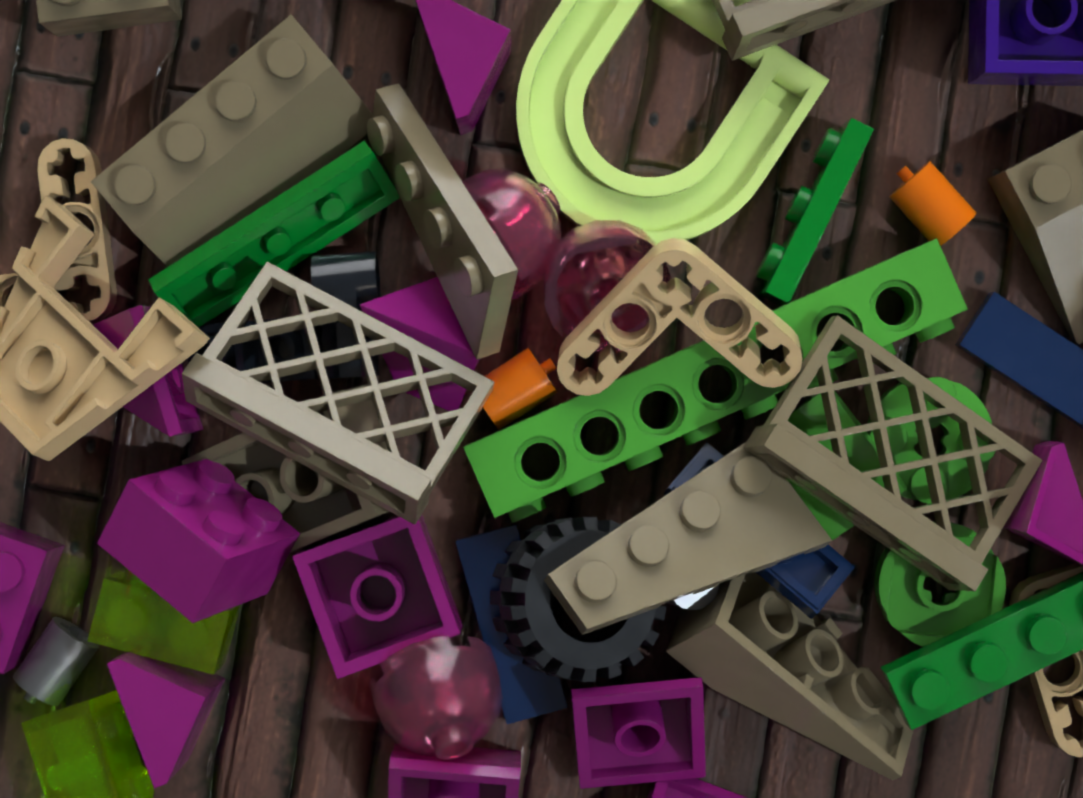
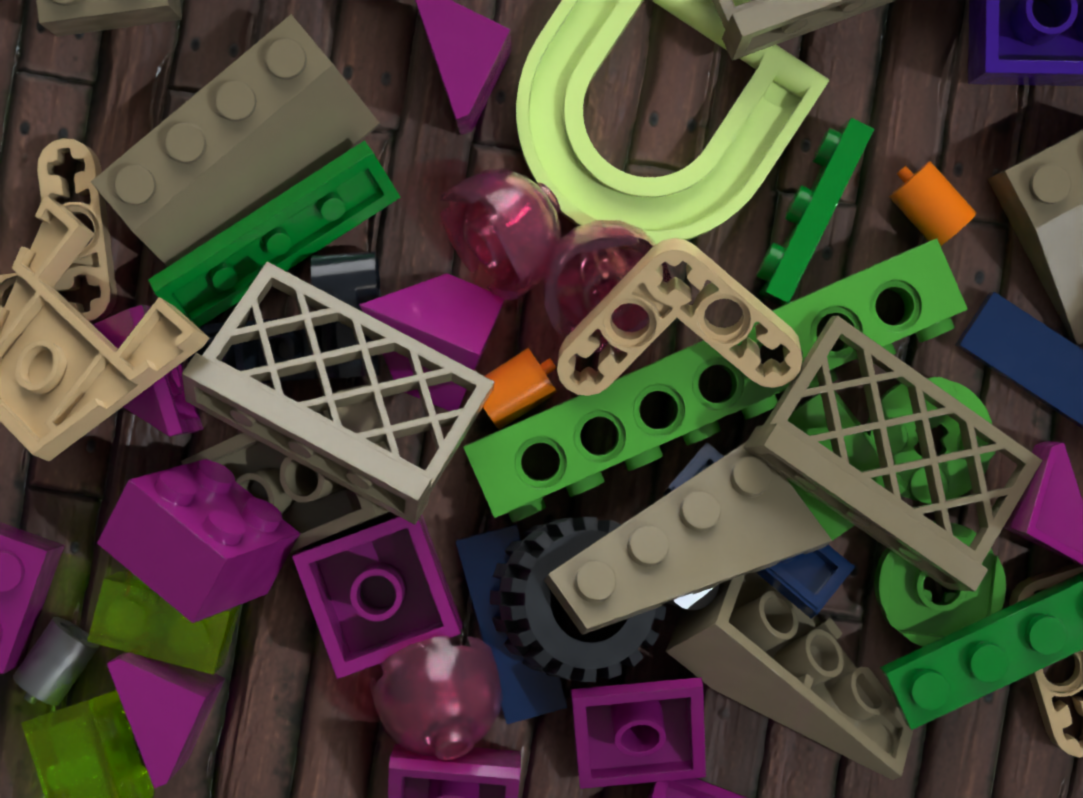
(451, 227): dark tan wing -> none

